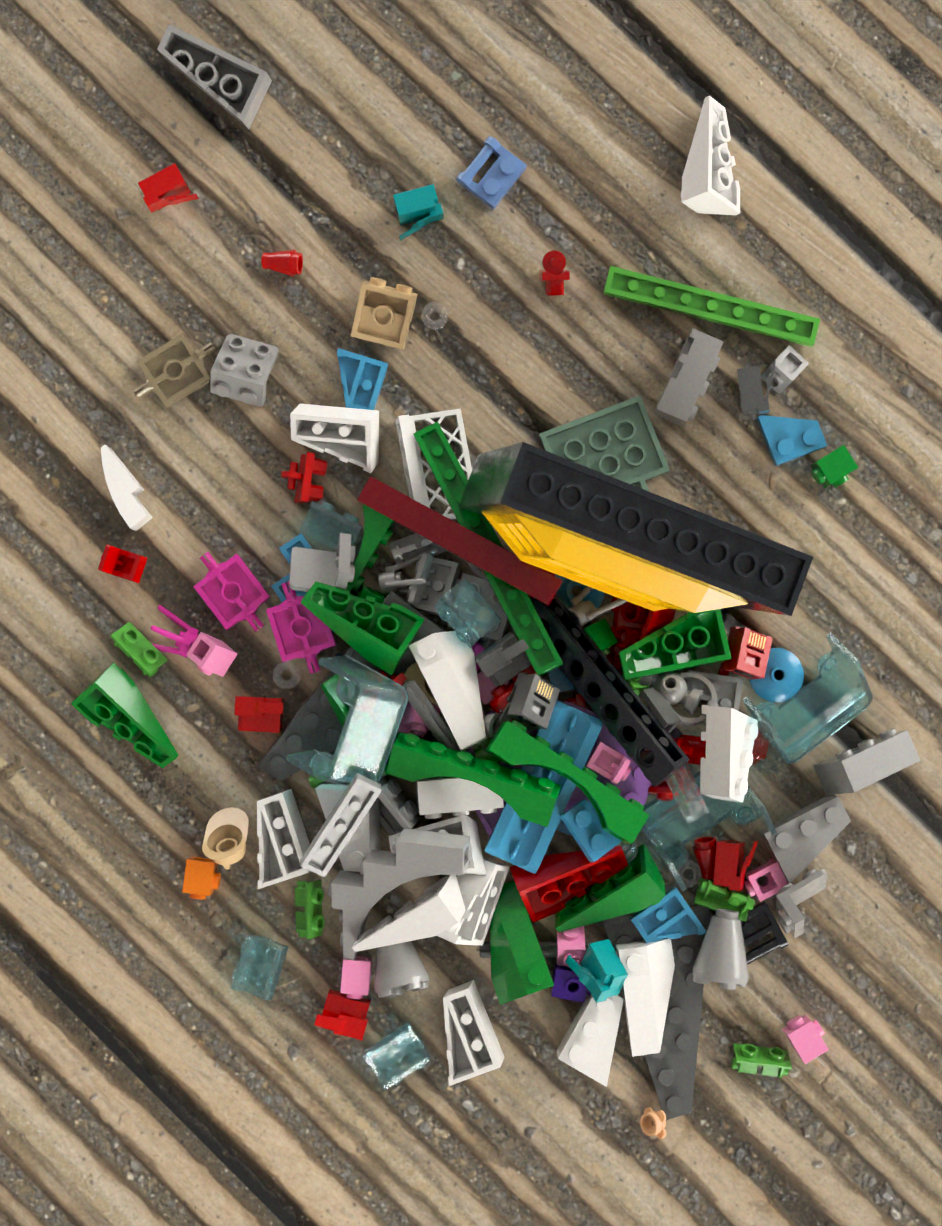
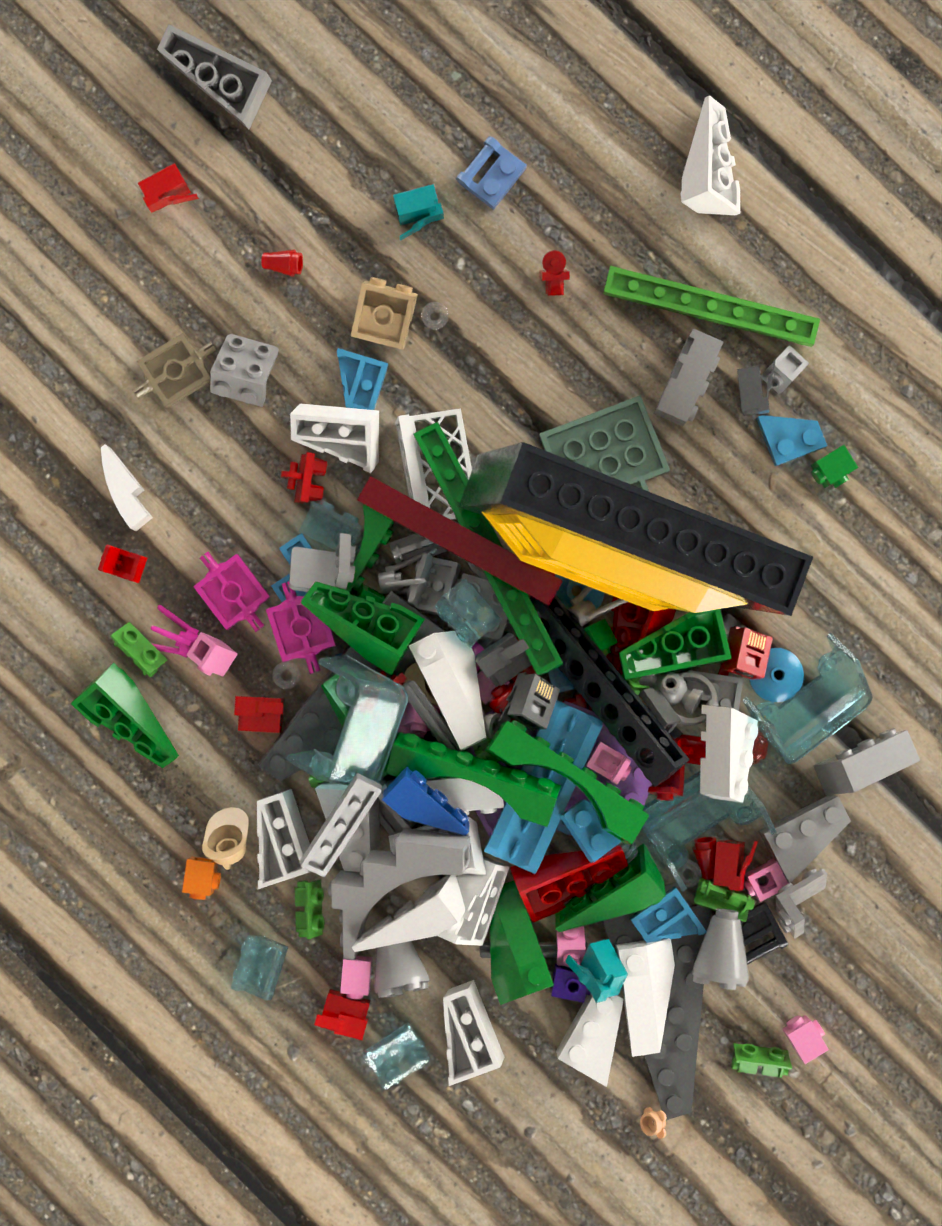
(420, 803): none -> blue slope
(687, 794): clear plate -> none

